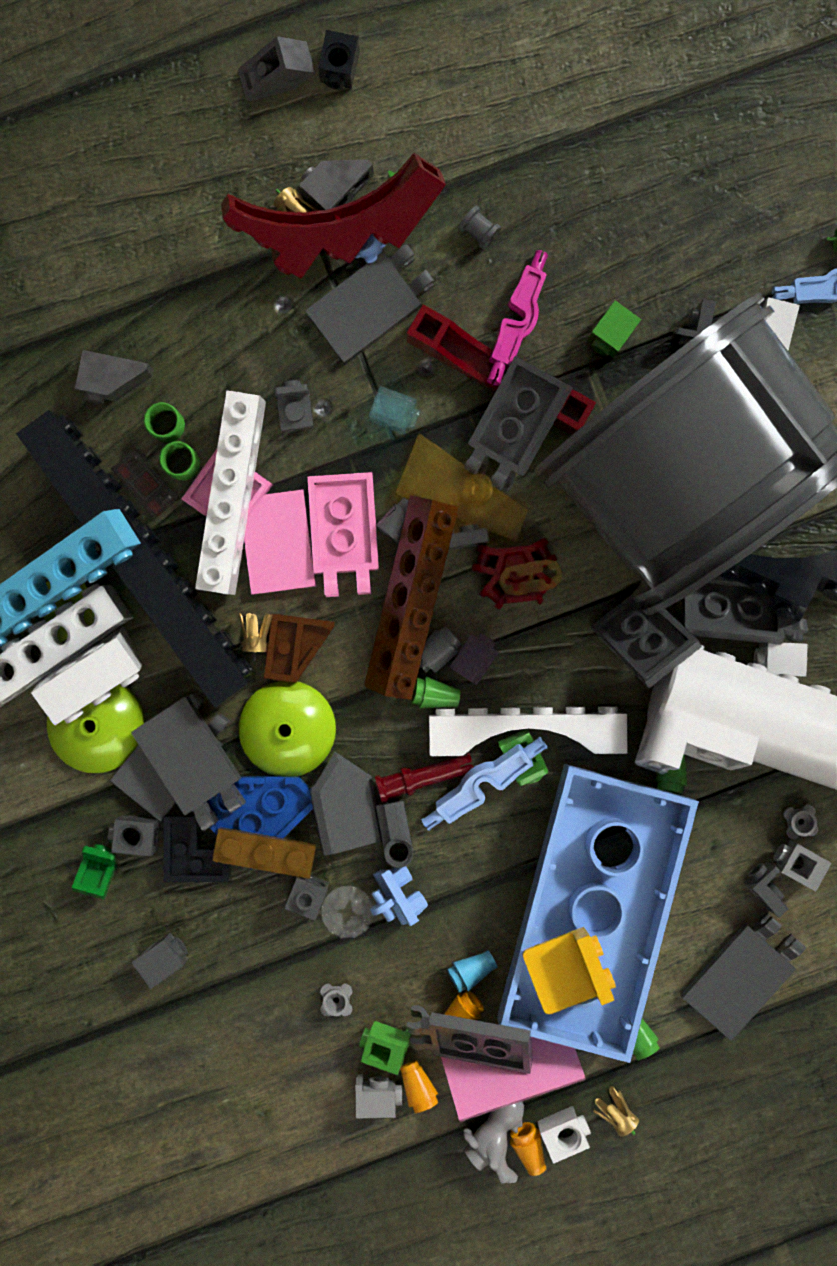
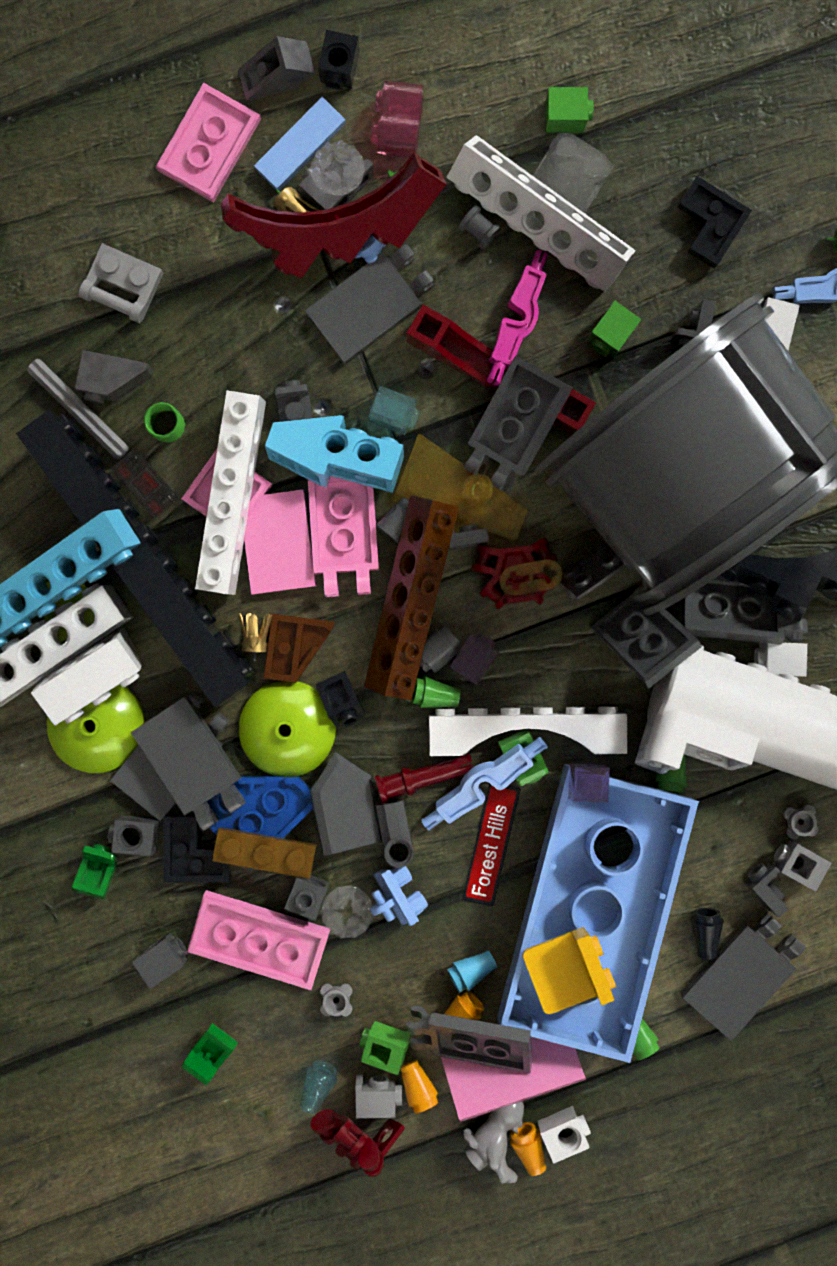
(77, 408): none -> light grey axle
(124, 273): none -> light grey plate
(168, 450): bright green piece -> none
(208, 142): none -> bright pink tile
(209, 1054): none -> green bracket
(258, 940): none -> bright pink tile
(300, 144): none -> light blue tile
(305, 446): none -> medium azure brick
(318, 1084): none -> clear light blue cone
(330, 181): none -> clear gear
(340, 700): none -> black bracket
(354, 1142): none -> dark red piece
(399, 119): none -> clear pink brick
(491, 845): none -> red sticker
(533, 196): none -> white brick
(567, 109): none -> bright green brick
(574, 170): none -> clear slope
(588, 783): none -> clear purple brick
(591, 571): none -> dark grey hinge
(622, 1118): pearl gold piece -> none
(707, 931): none -> black cone
(720, 216): none -> black plate

